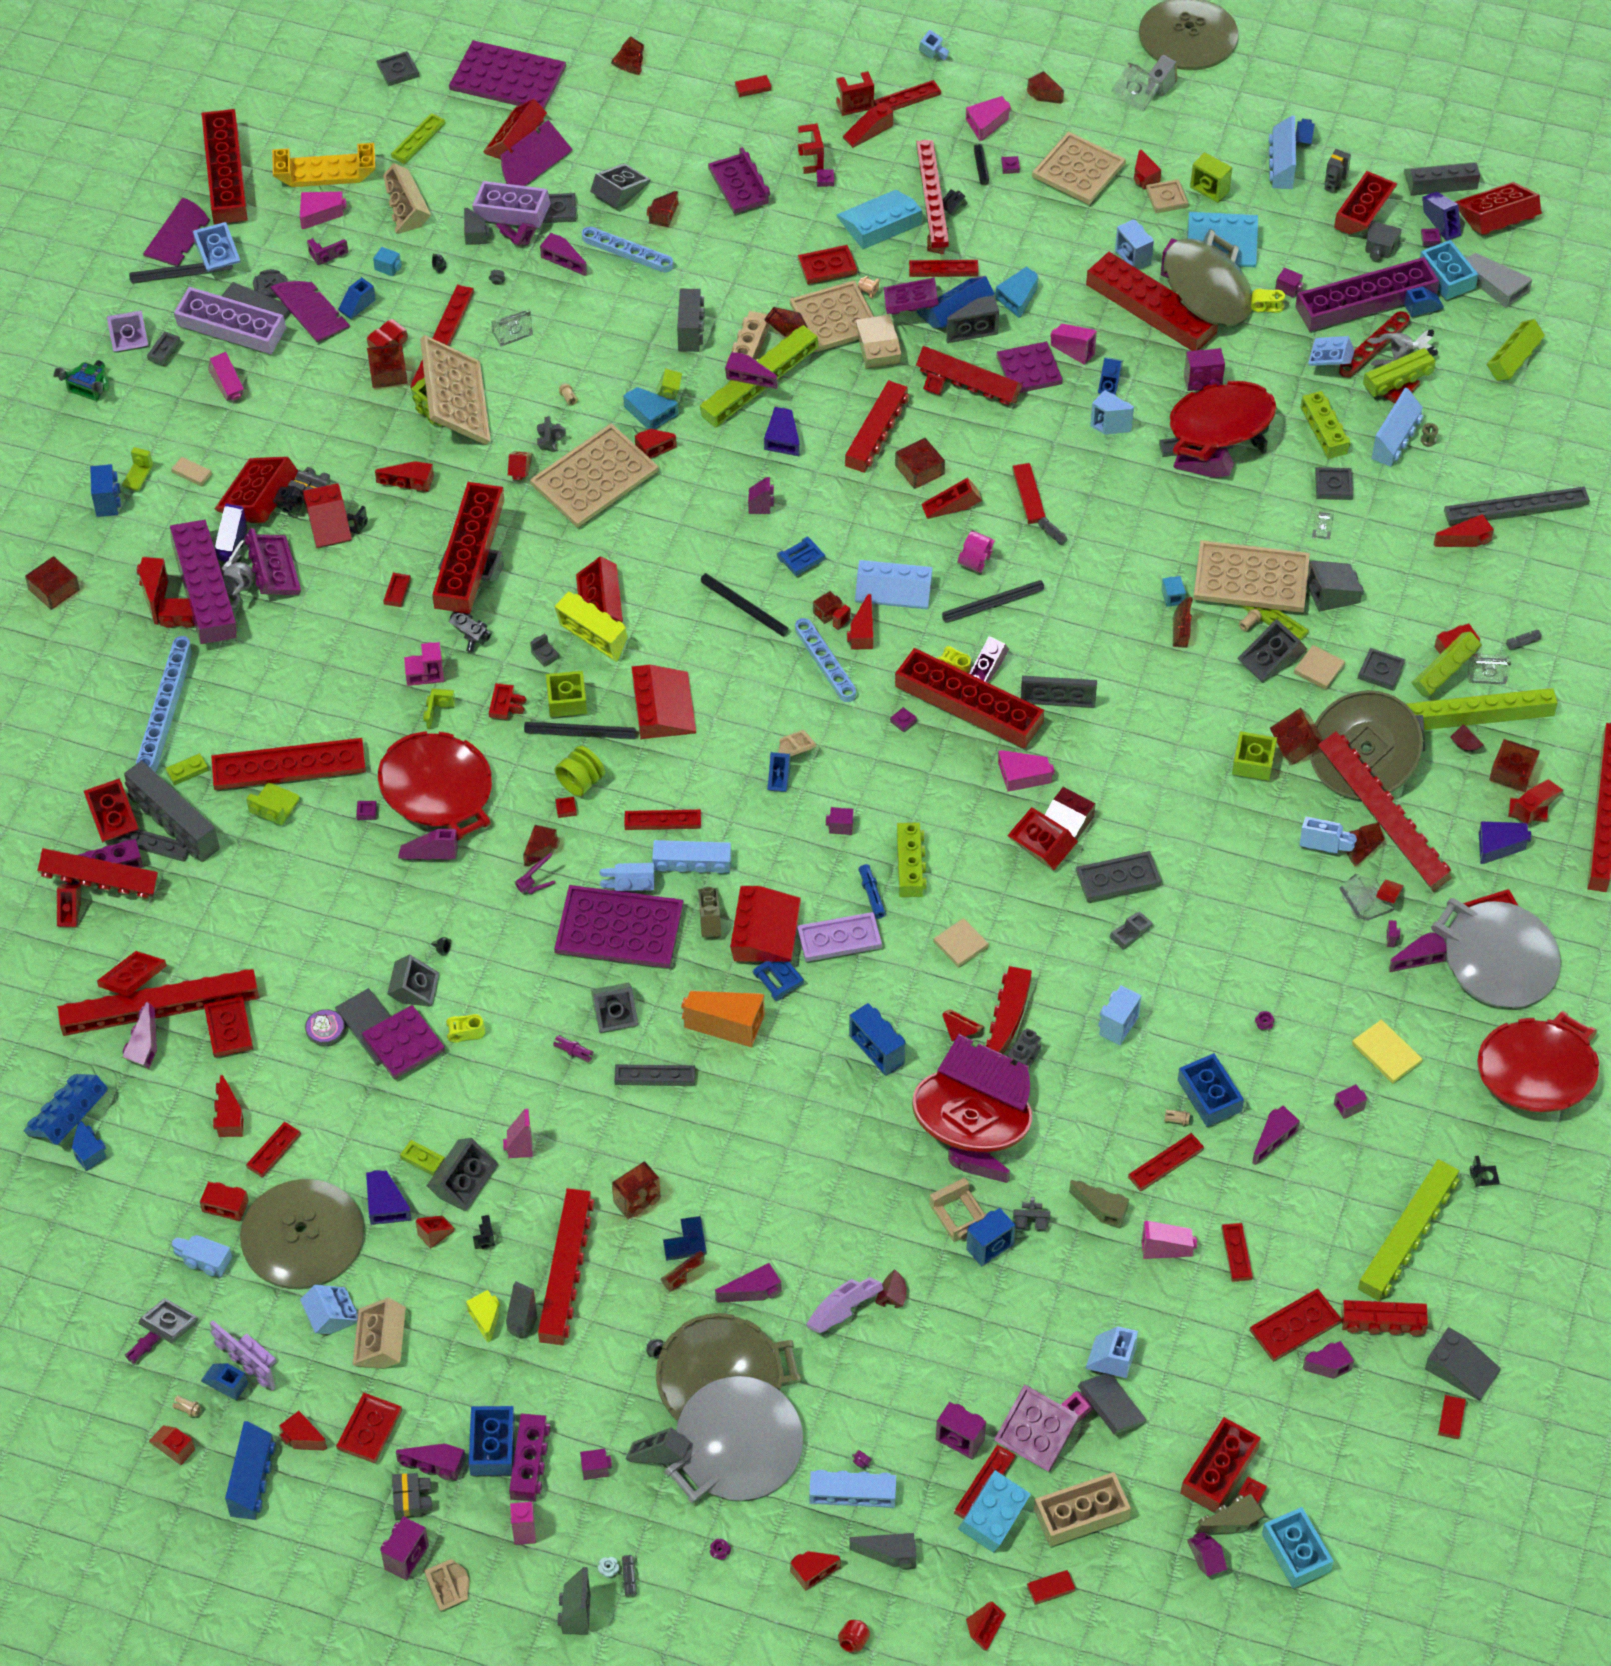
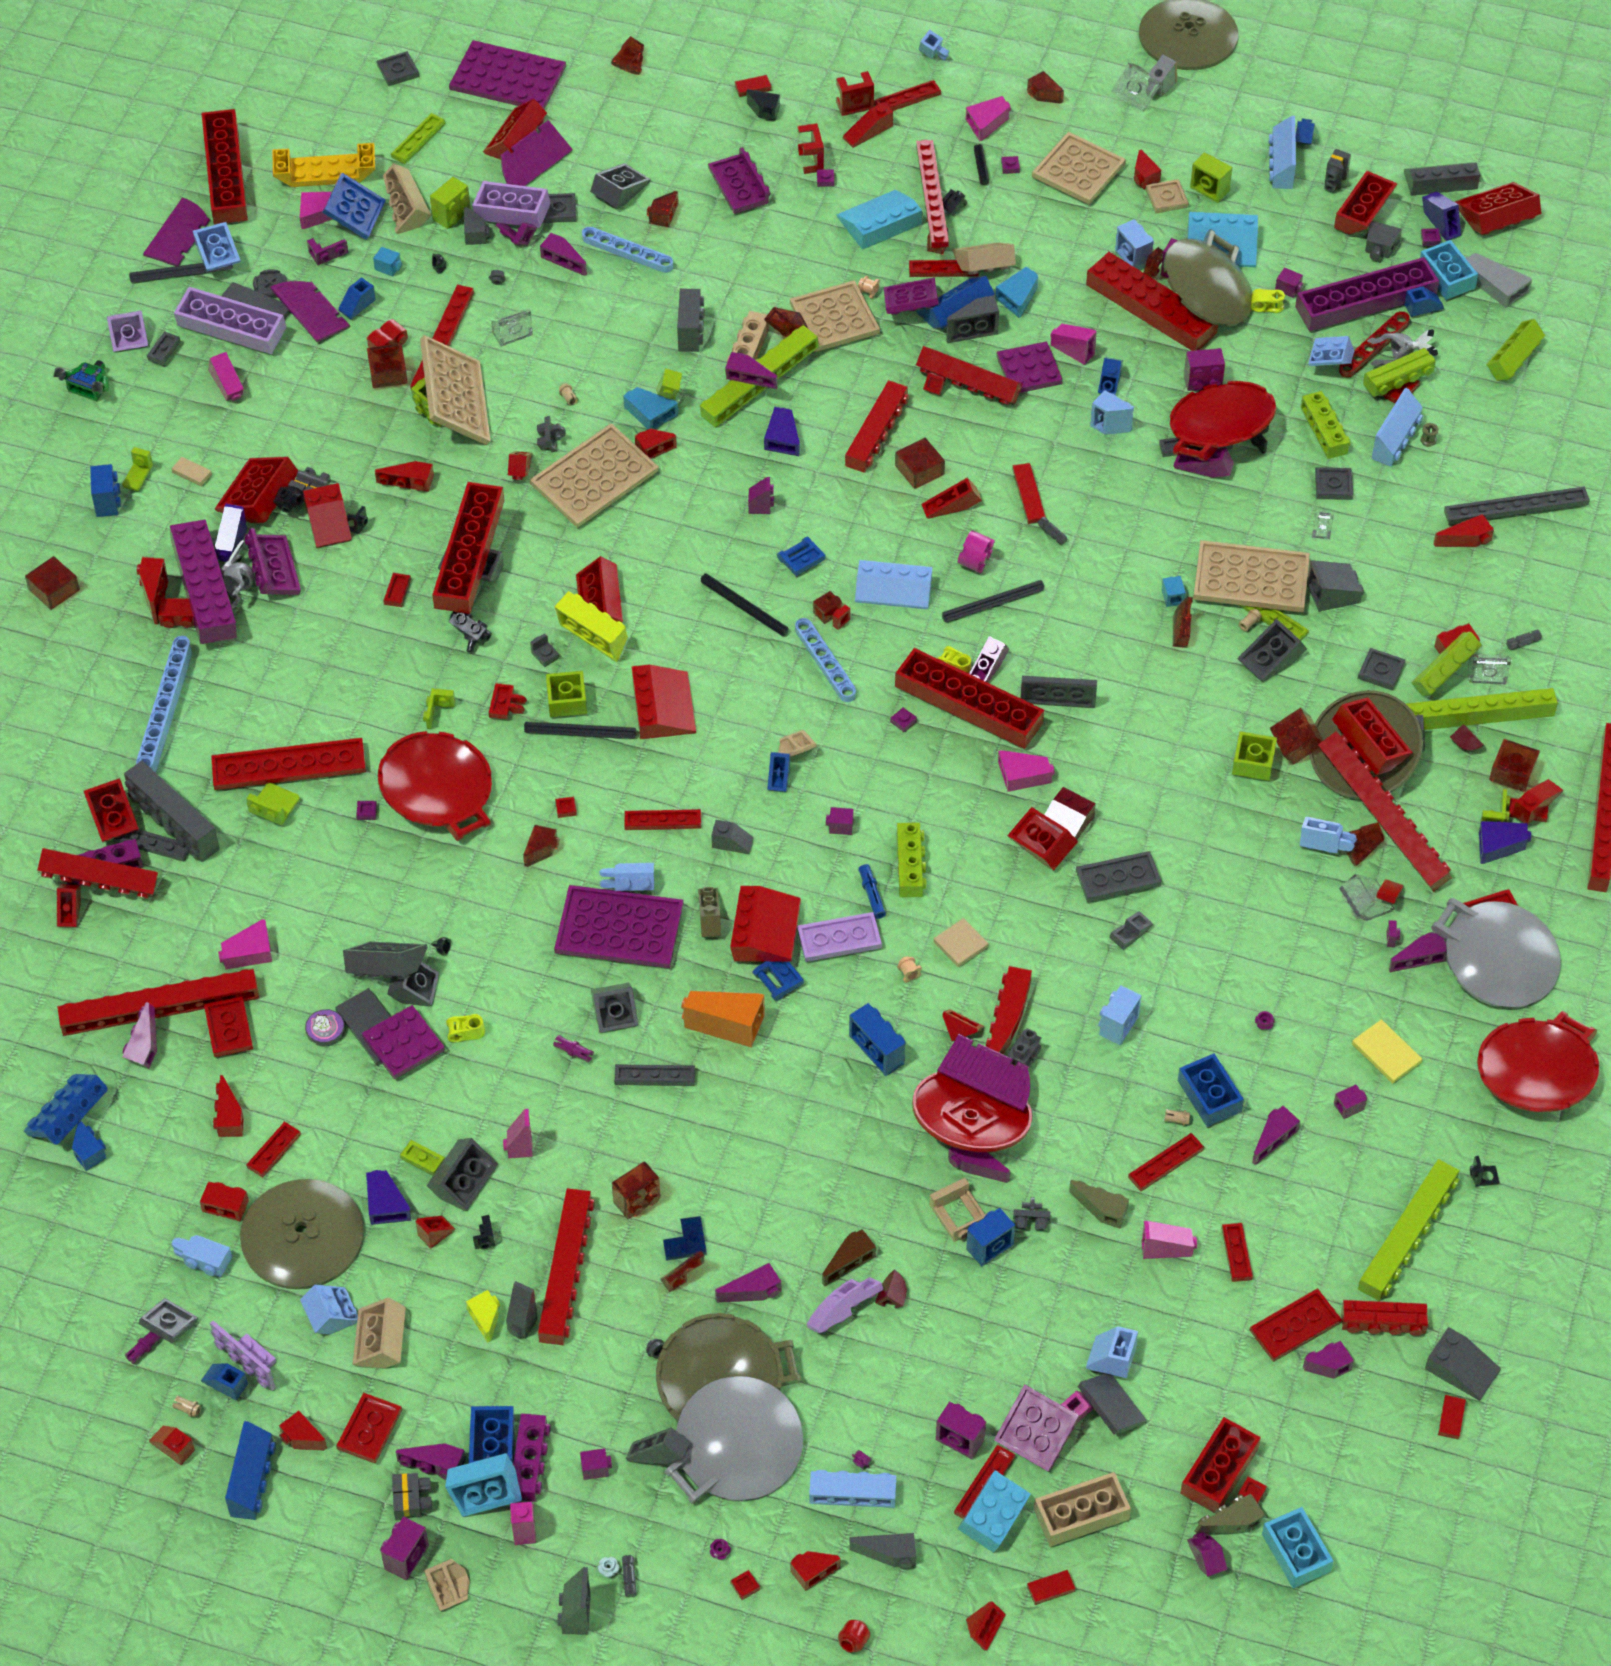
(131, 973): red plate -> none
(186, 769): lime plate -> none
(247, 947): none -> dark pink slope
(354, 206): none -> blue plate
(384, 959): none -> dark grey slope
(426, 667): dark pink brick -> none
(433, 845): magenta slope -> none
(449, 202): none -> lime brick
(483, 1485): none -> medium azure slope
(526, 882): magenta plant -> none
(579, 771): lime wheel -> none
(691, 856): light blue brick -> none
(731, 837): none -> dark grey slope
(745, 1585): none -> red tile
(764, 104): none -> black slope
(827, 264): red plate -> none
(851, 1254): none -> reddish brown slope
(862, 627): red slope -> none
(878, 341): tan slope -> none
(909, 968): none -> light nougat brick
(985, 257): none -> tan slope
(1153, 262): none -> clear red plate
(1319, 667): tan tile -> none
(1371, 735): none -> red slope
(1503, 815): none -> lime bracket

